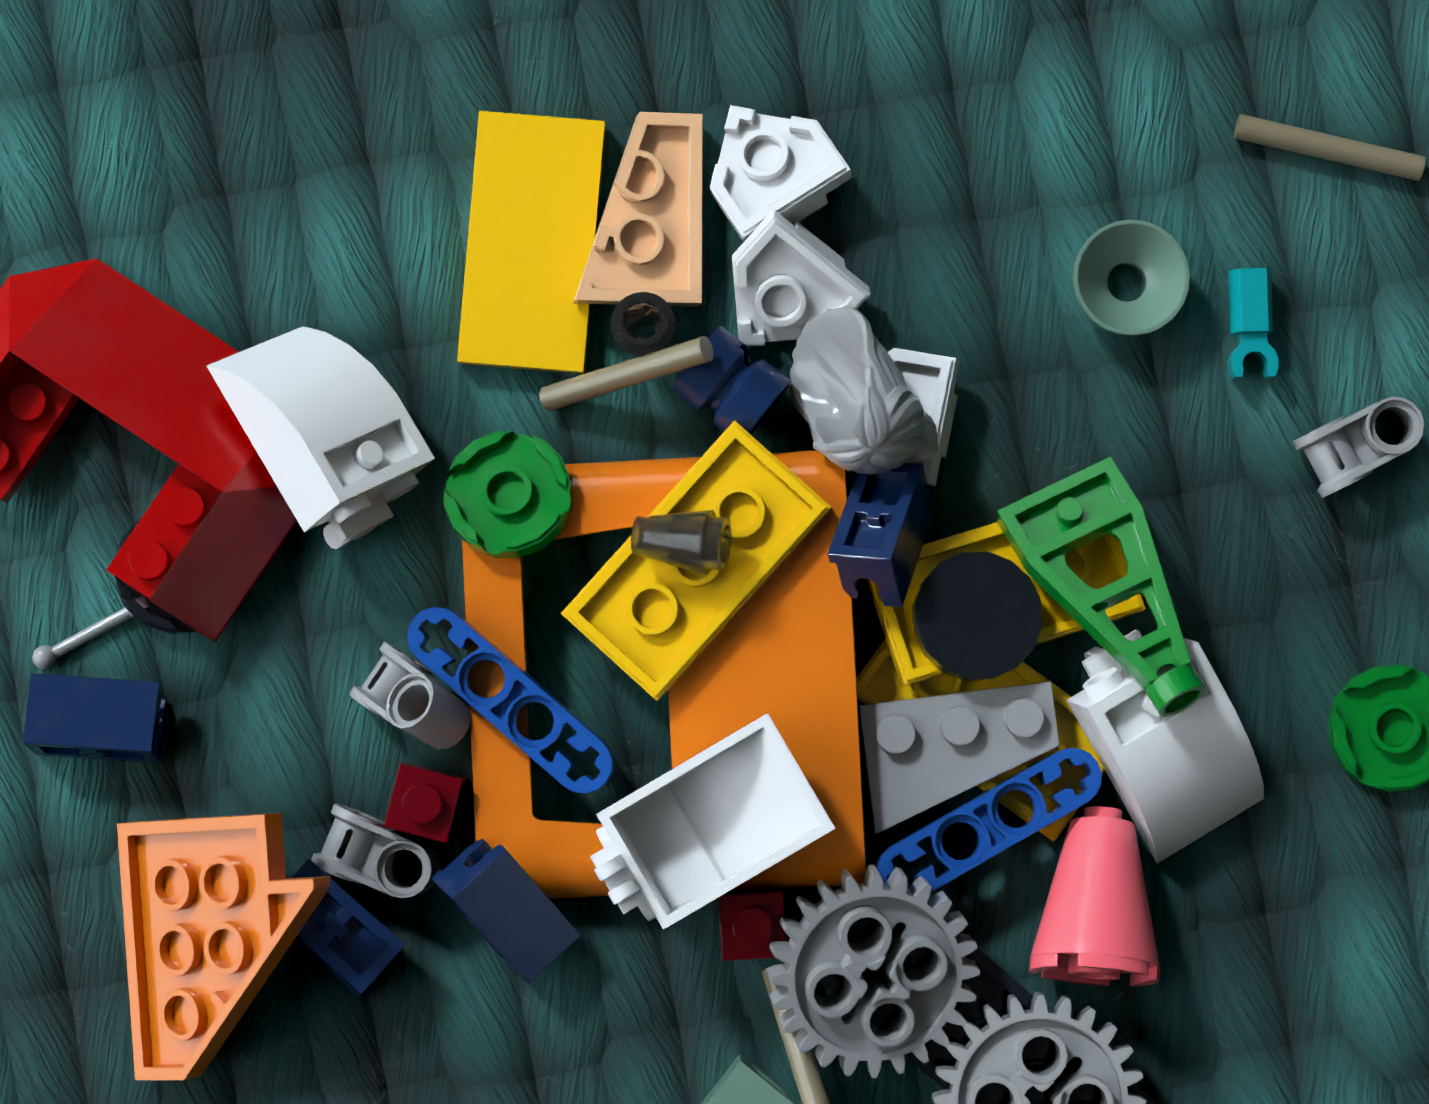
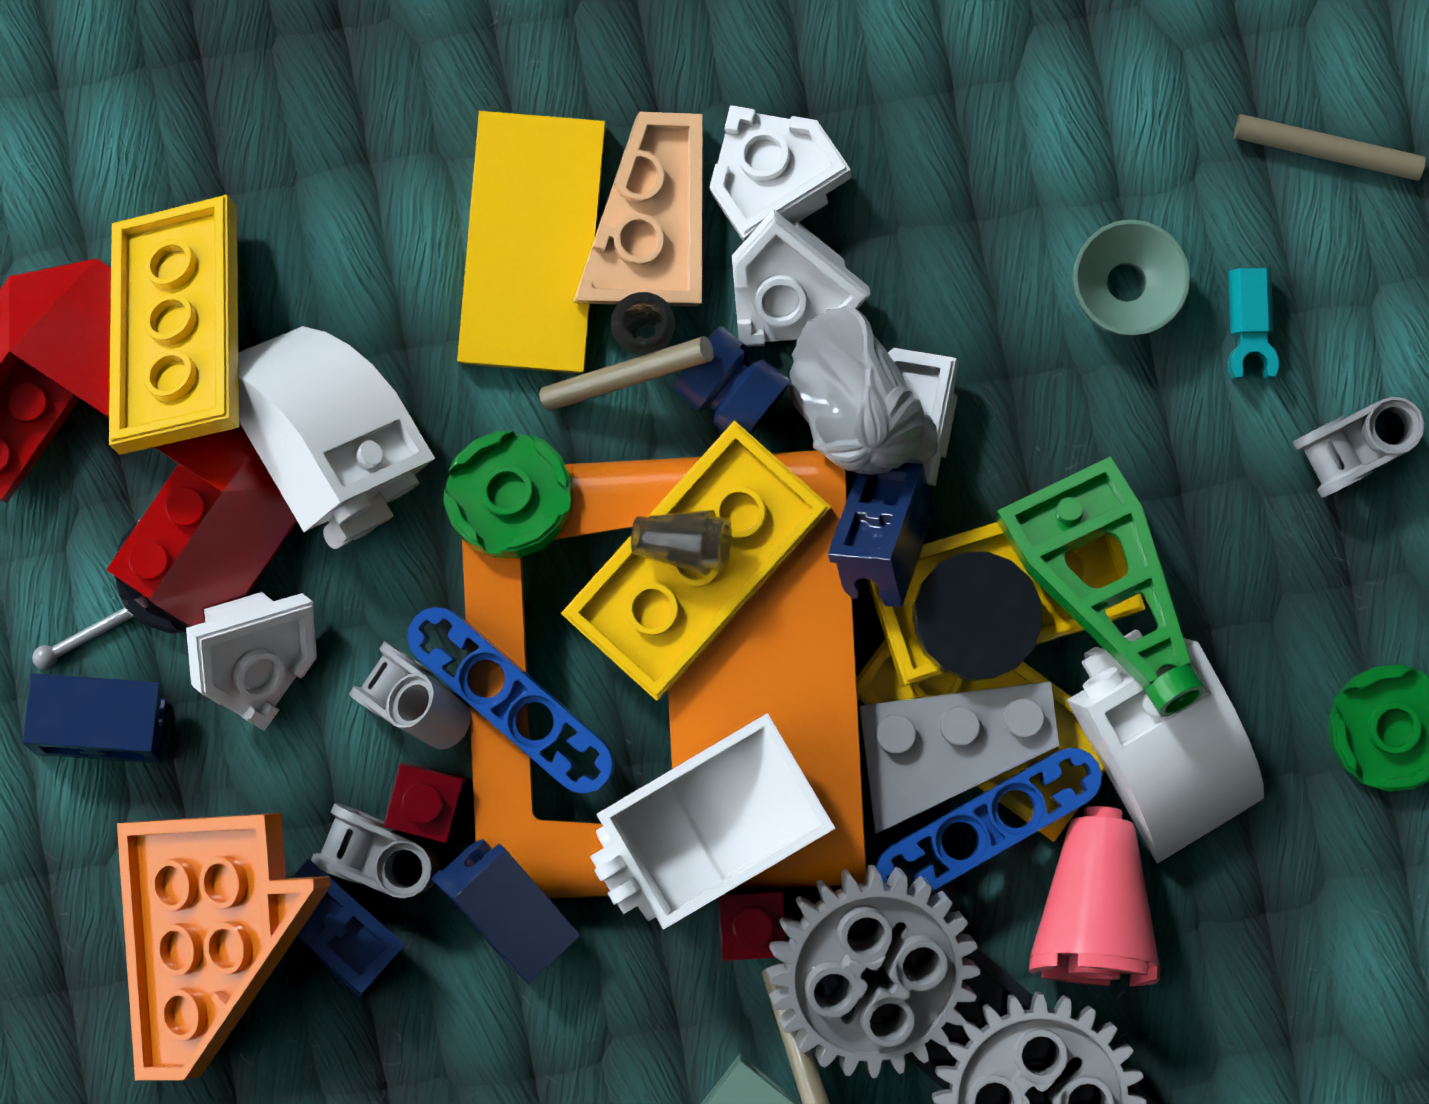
(174, 325): none -> yellow tile
(252, 653): none -> white plate

